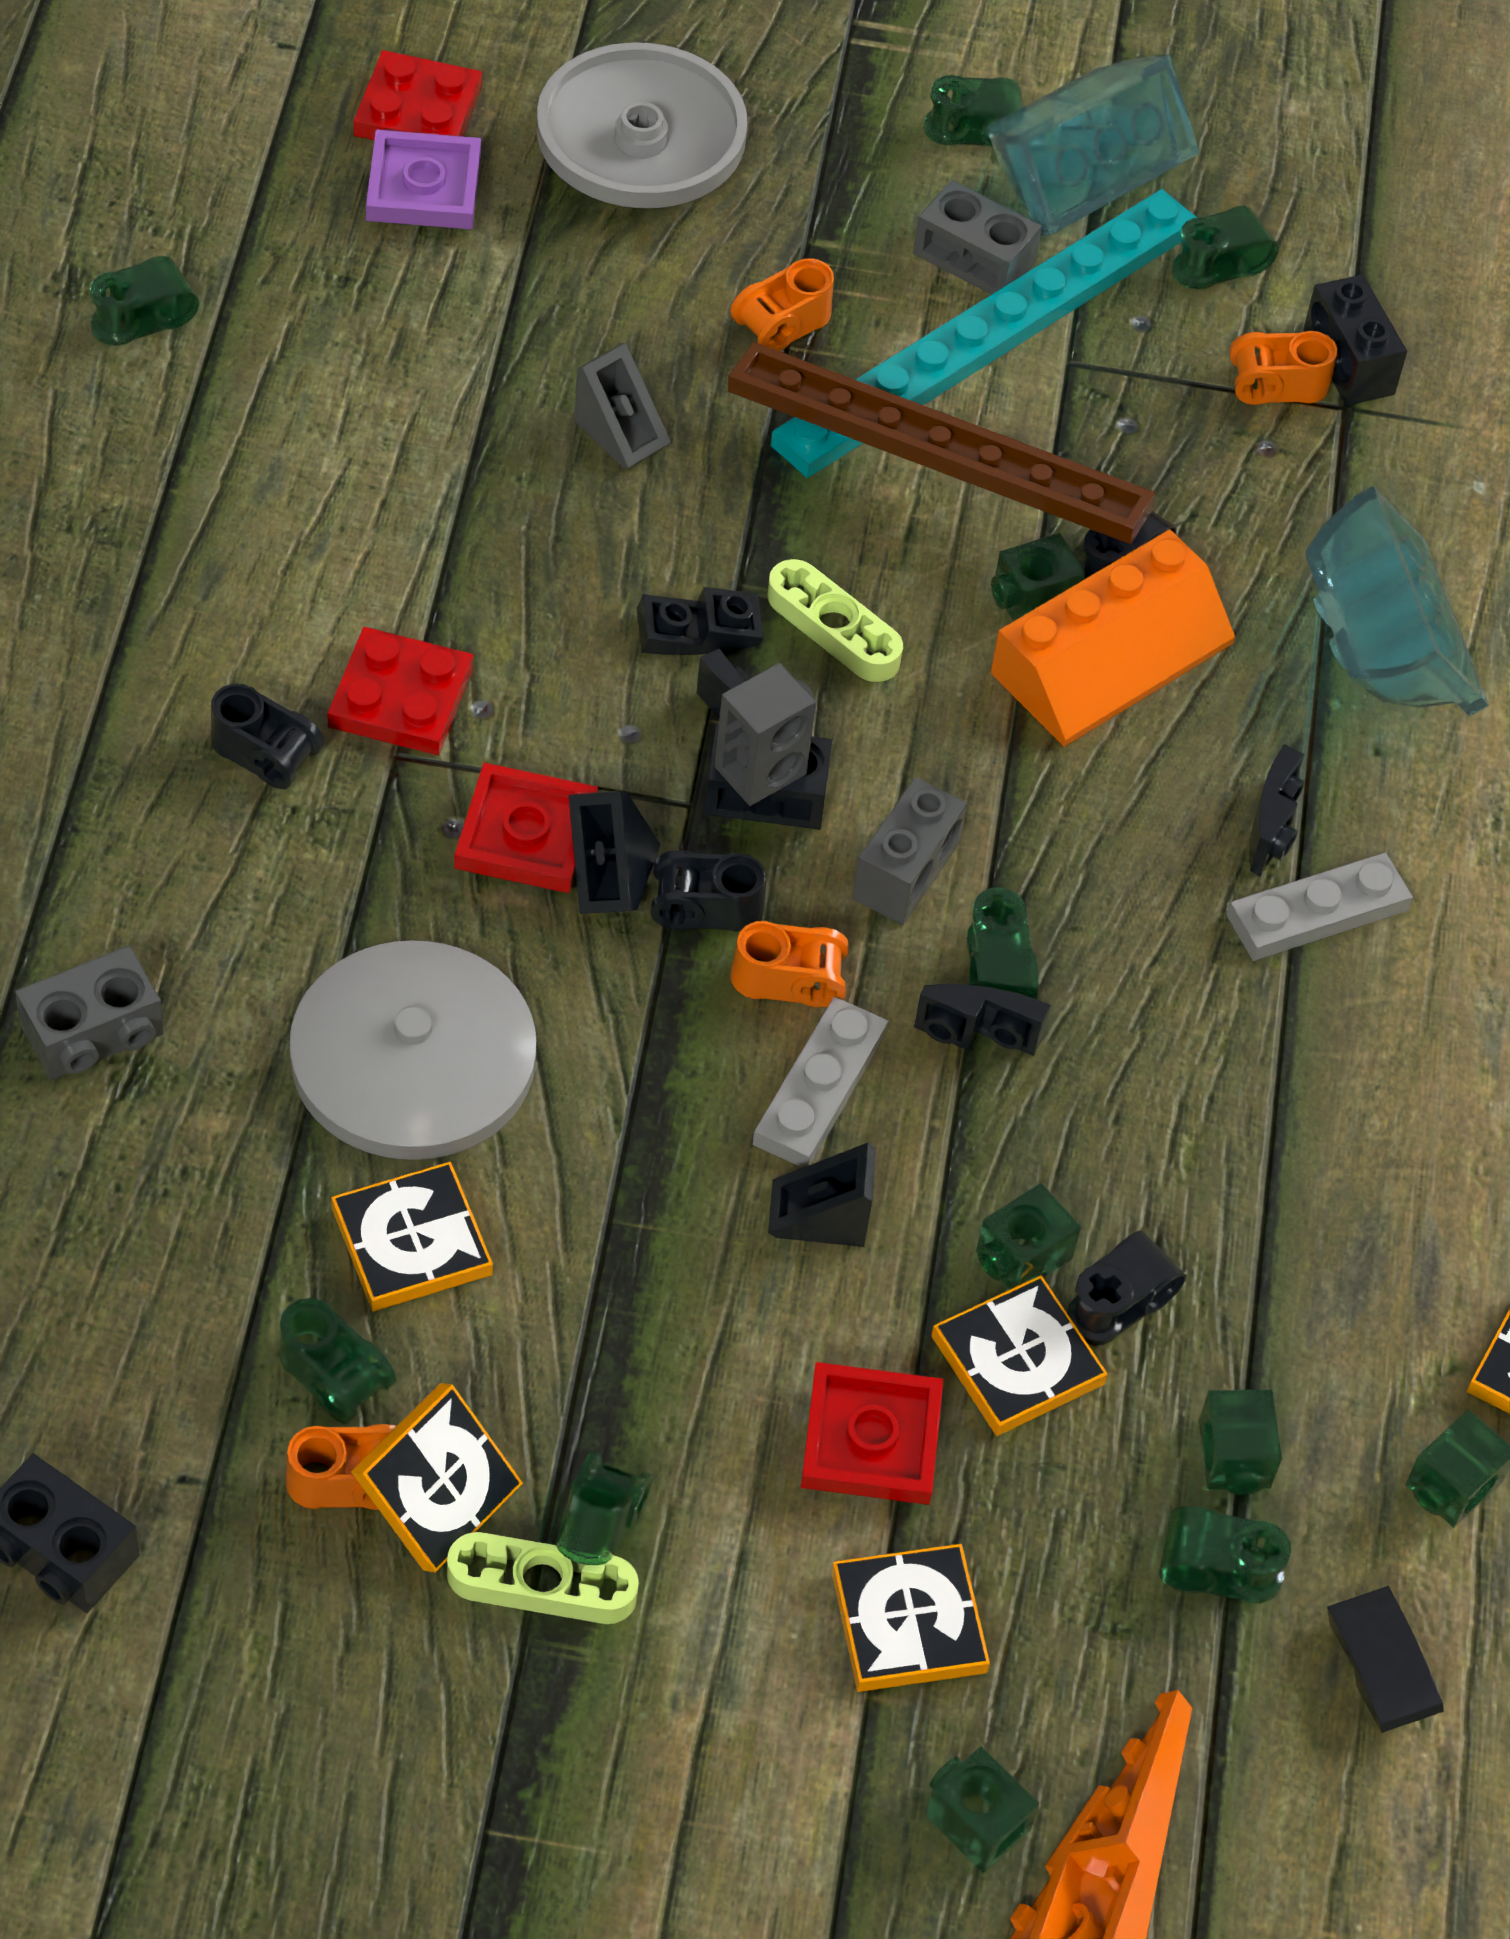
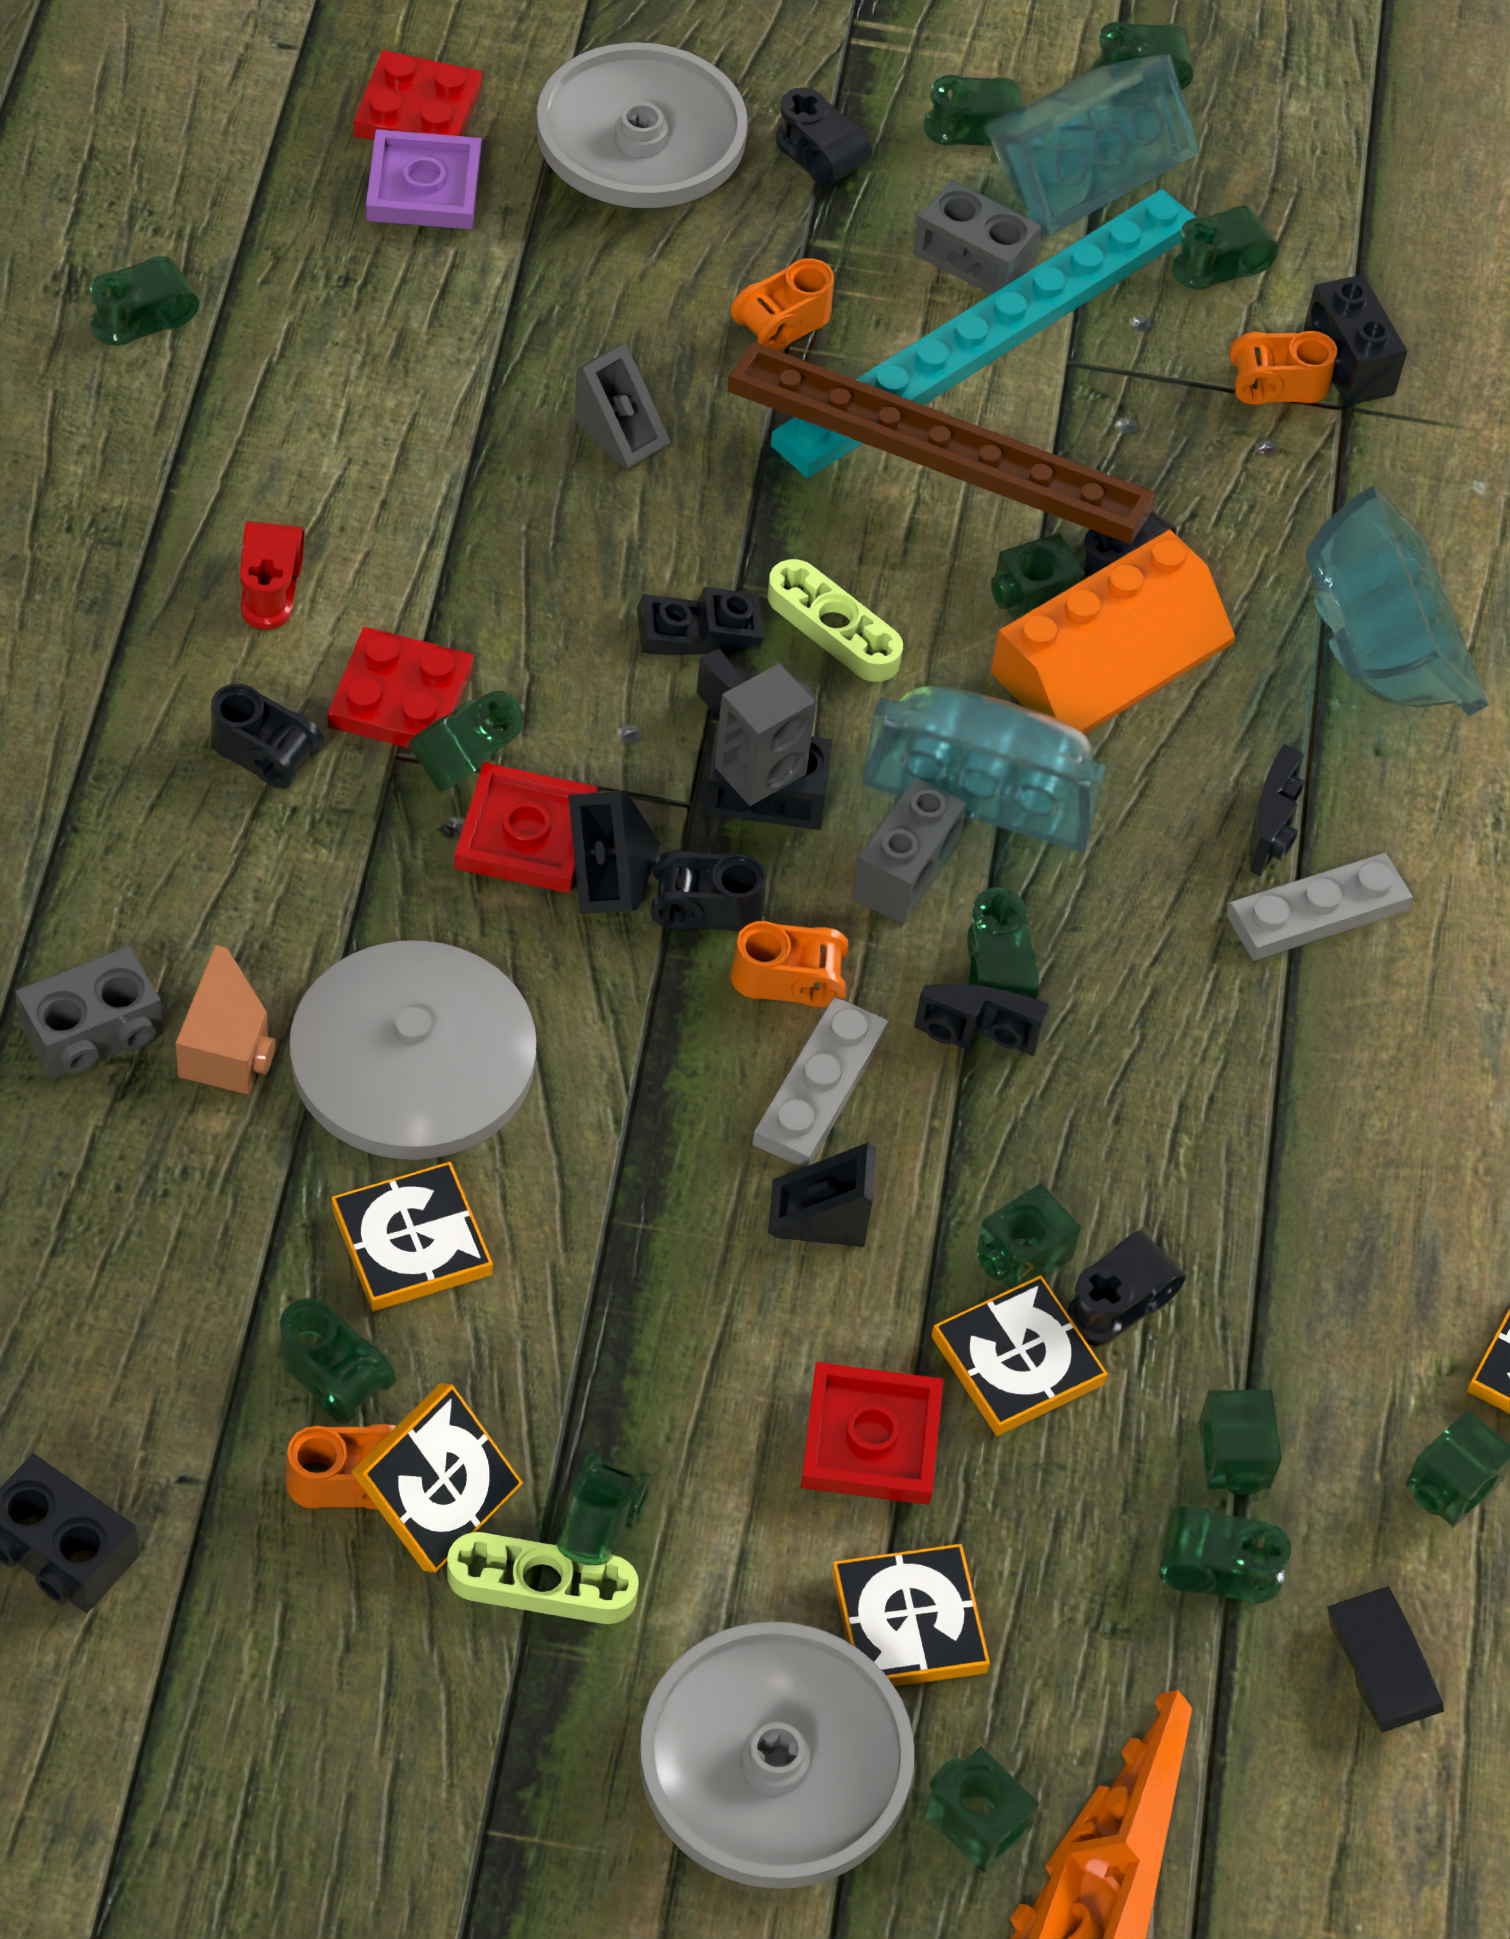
(225, 1029): none -> nougat slope
(270, 572): none -> red piece
(462, 739): none -> clear green piece
(776, 1755): none -> light grey dish
(820, 137): none -> black piece
(995, 755): none -> clear light blue windscreen
(1146, 41): none -> clear green piece

